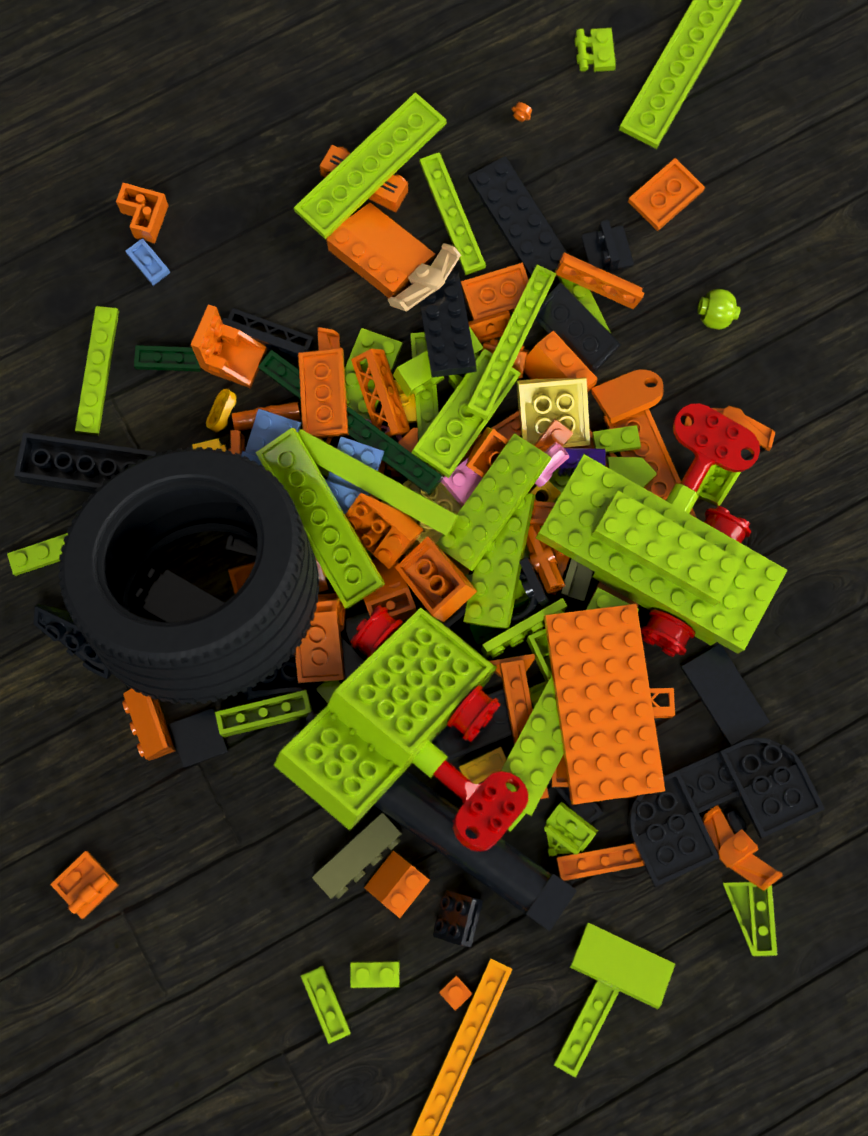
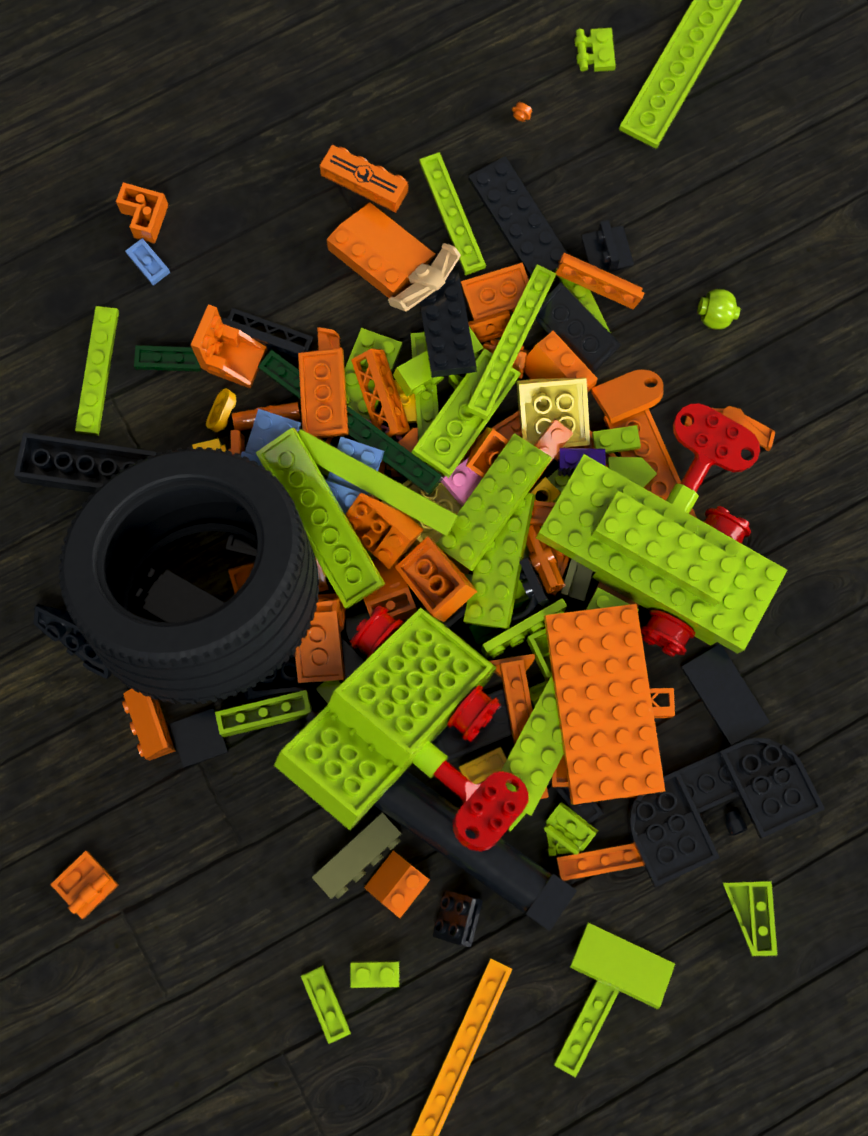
(36, 555): lime plate -> none
(370, 165): lime plate -> none
(455, 993): orange plate -> none
(558, 457): bright pink piece -> none
(666, 194): orange plate -> none
(716, 485): lime bracket -> none
(737, 850): orange plate -> none

